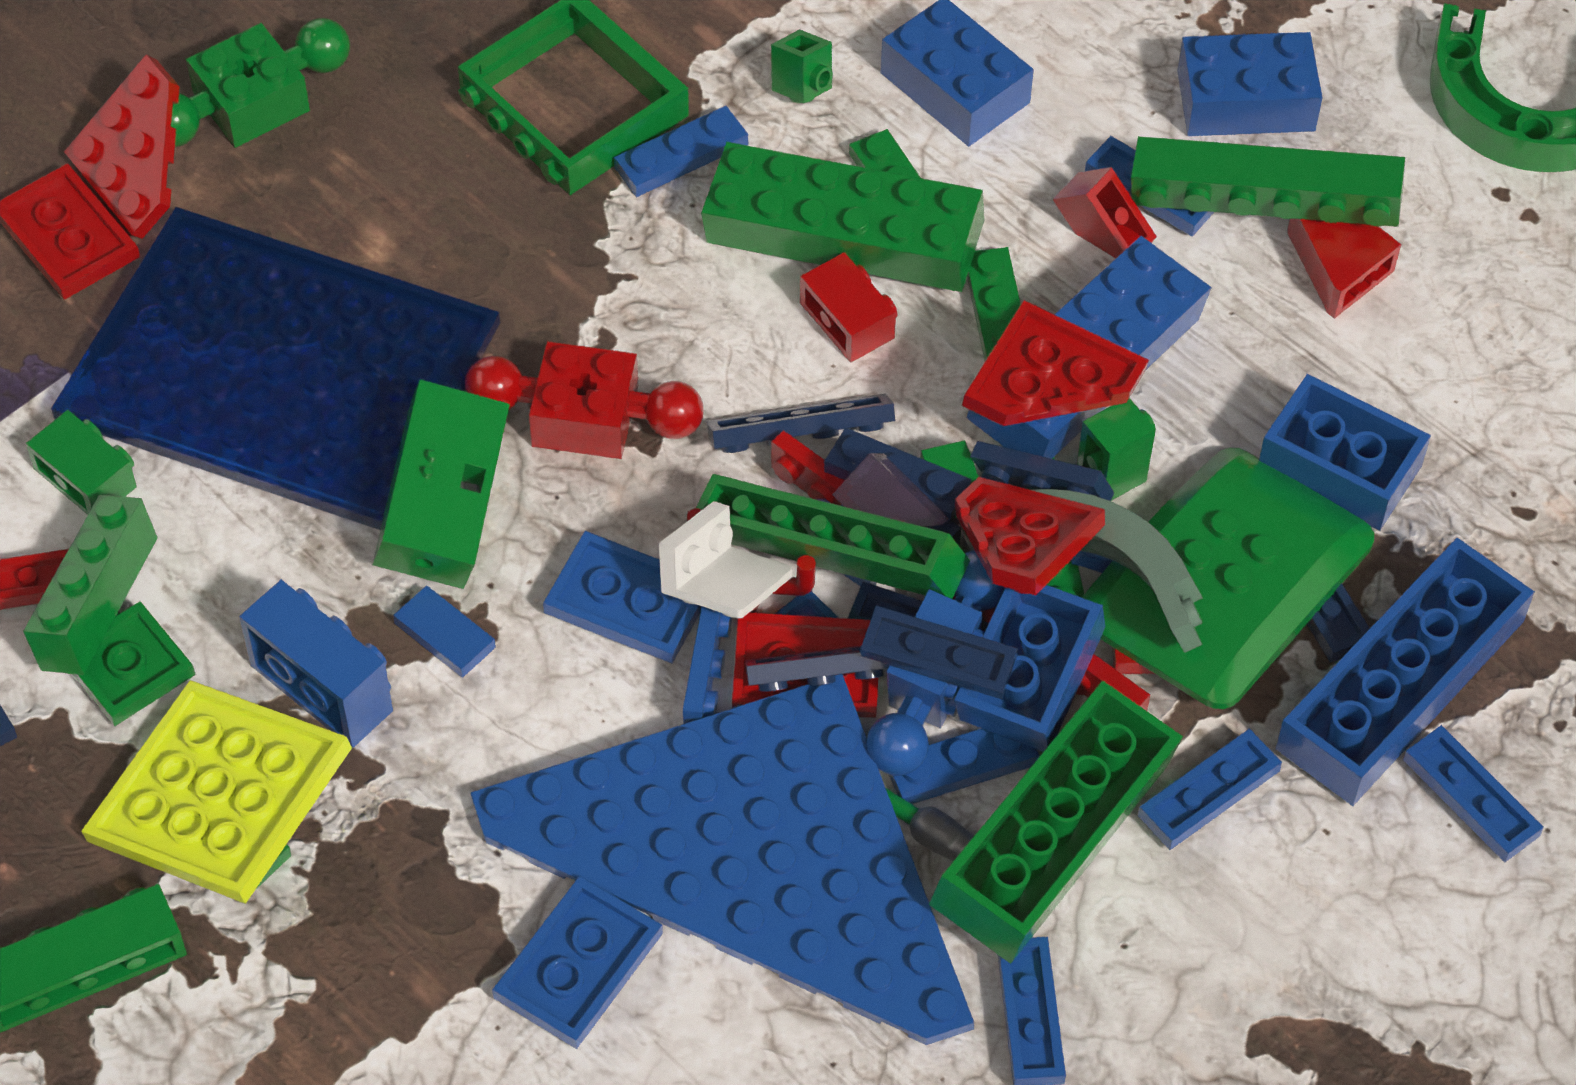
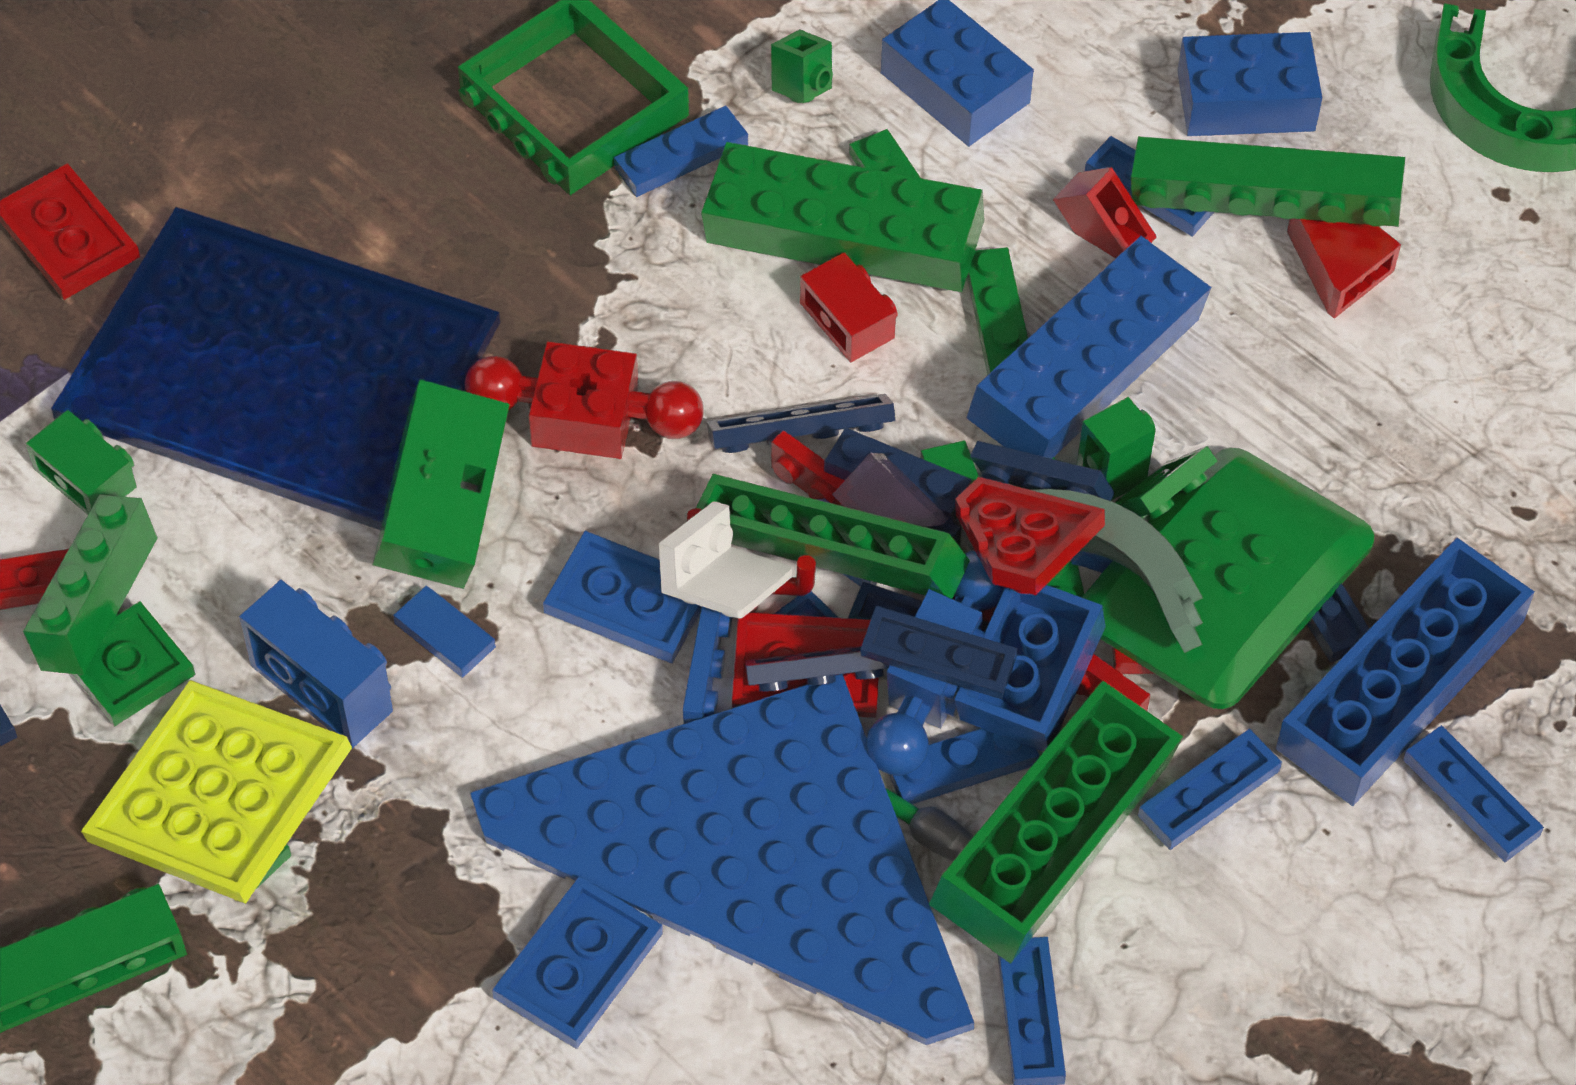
(130, 145): red plate -> none
(254, 83): green brick -> none
(1051, 370): red plate -> none
(1154, 493): none -> green plate
(1345, 450): blue brick -> none

